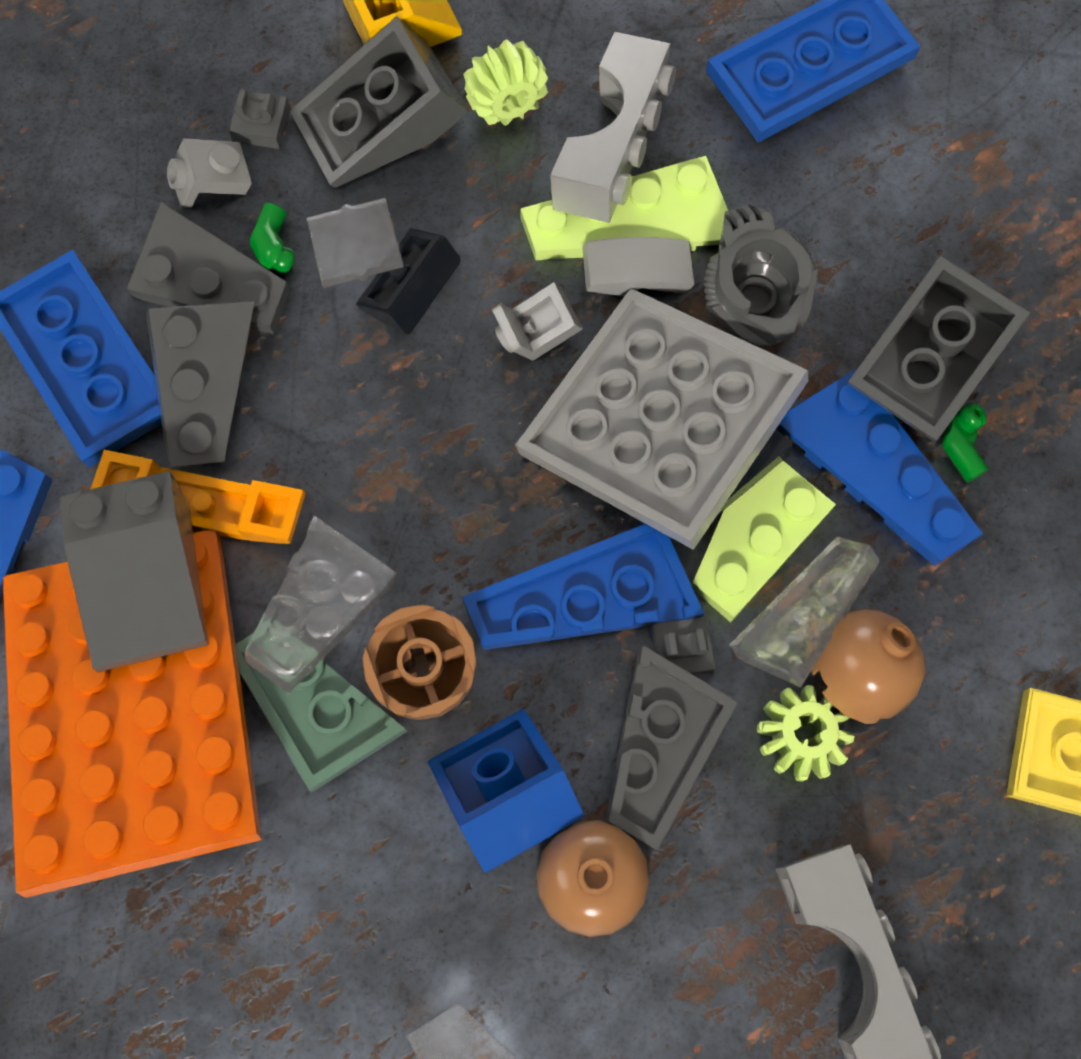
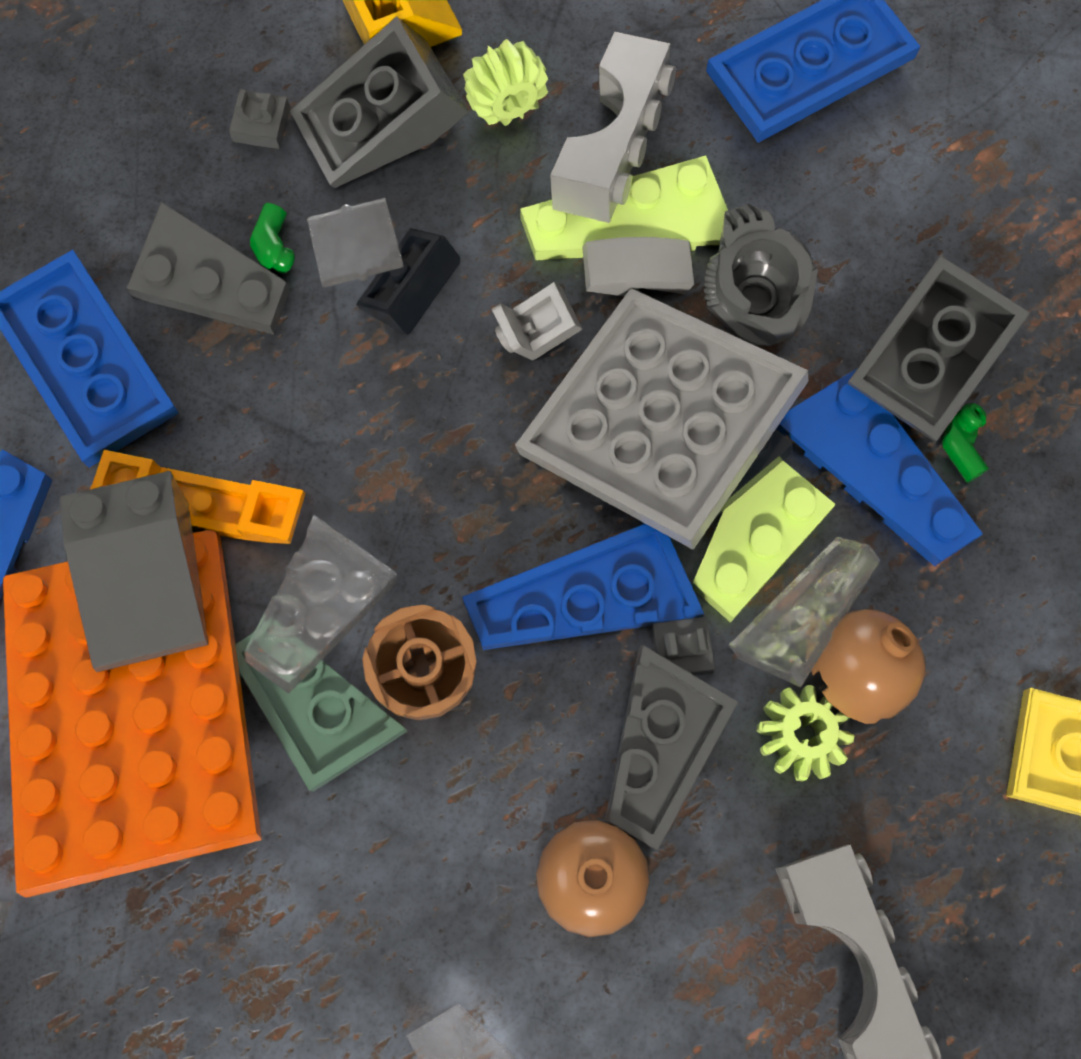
(197, 376): dark grey wing -> none
(207, 168): light grey bracket -> none
(505, 790): blue slope -> none

